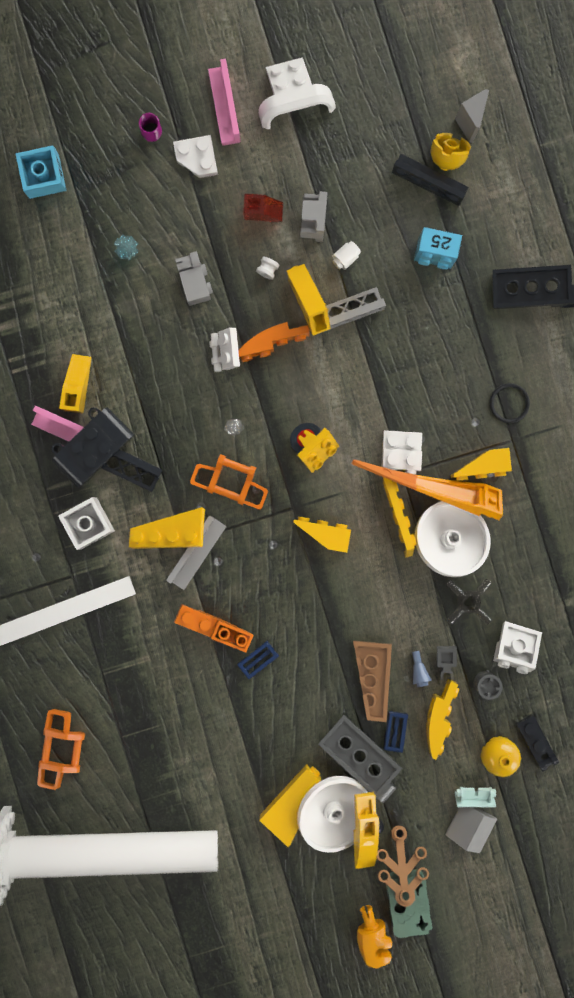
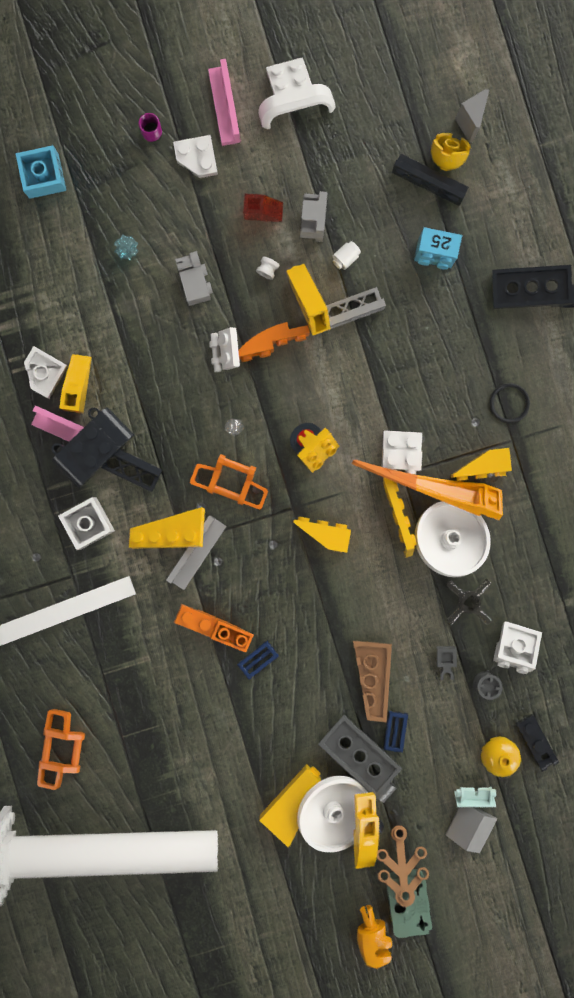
(44, 372): none -> white plate
(420, 674): sand blue cone -> none
(437, 725): yellow slope -> none

